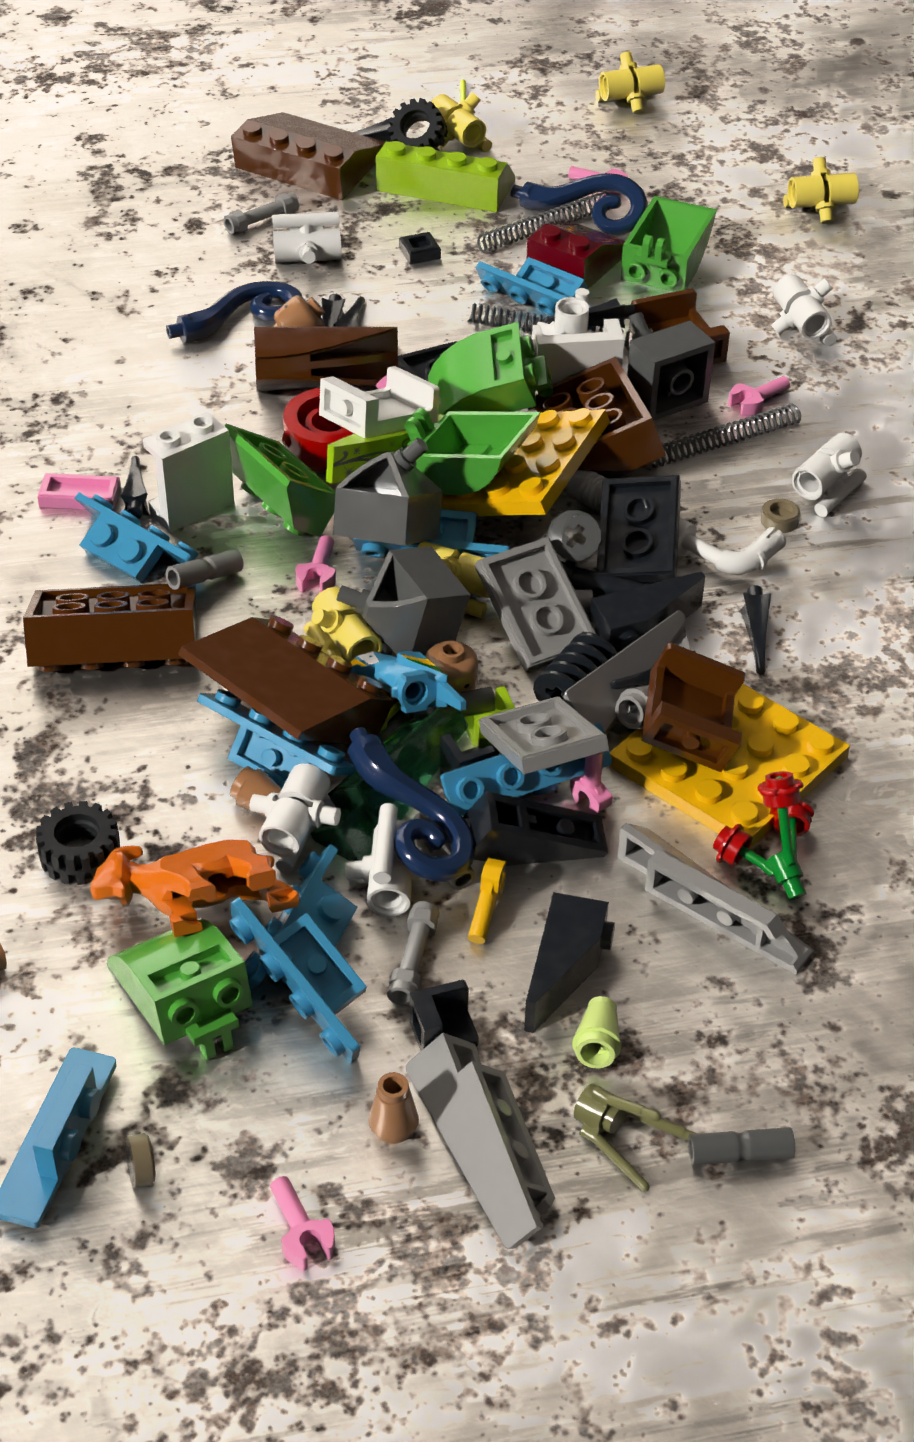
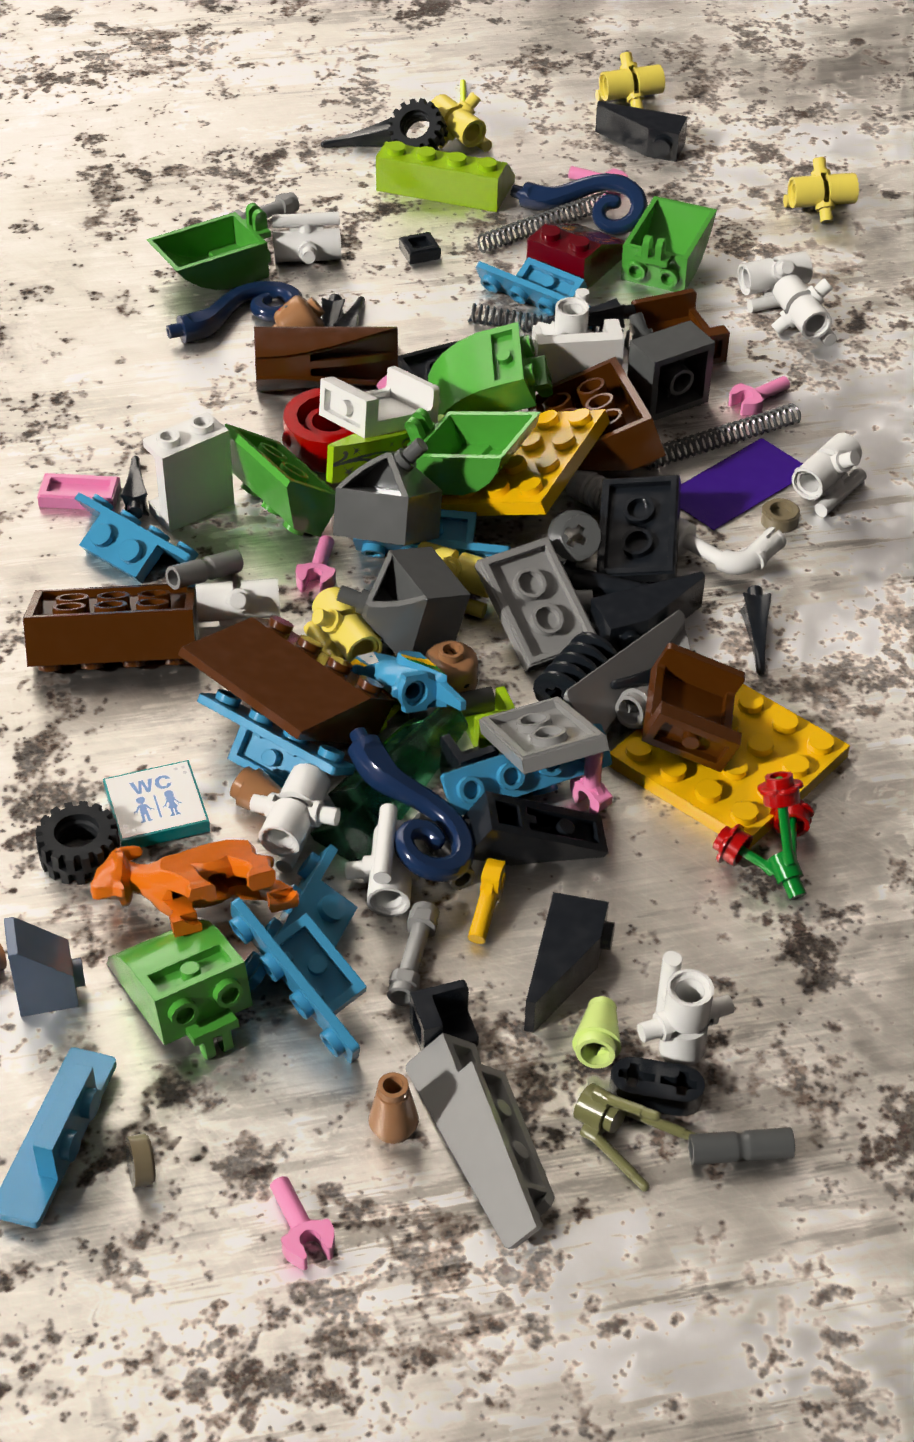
(41, 968): none -> sand blue slope
(156, 804): none -> white tile
(219, 250): none -> bright green piece
(230, 606): none -> white pin
(304, 153): reddish brown slope -> none
(643, 130): none -> black slope
(658, 1085): none -> black beam
(683, 1012): none -> white pin
(707, 899): light grey wedge -> none
(737, 483): none -> dark purple sticker
(763, 274): none -> white pin

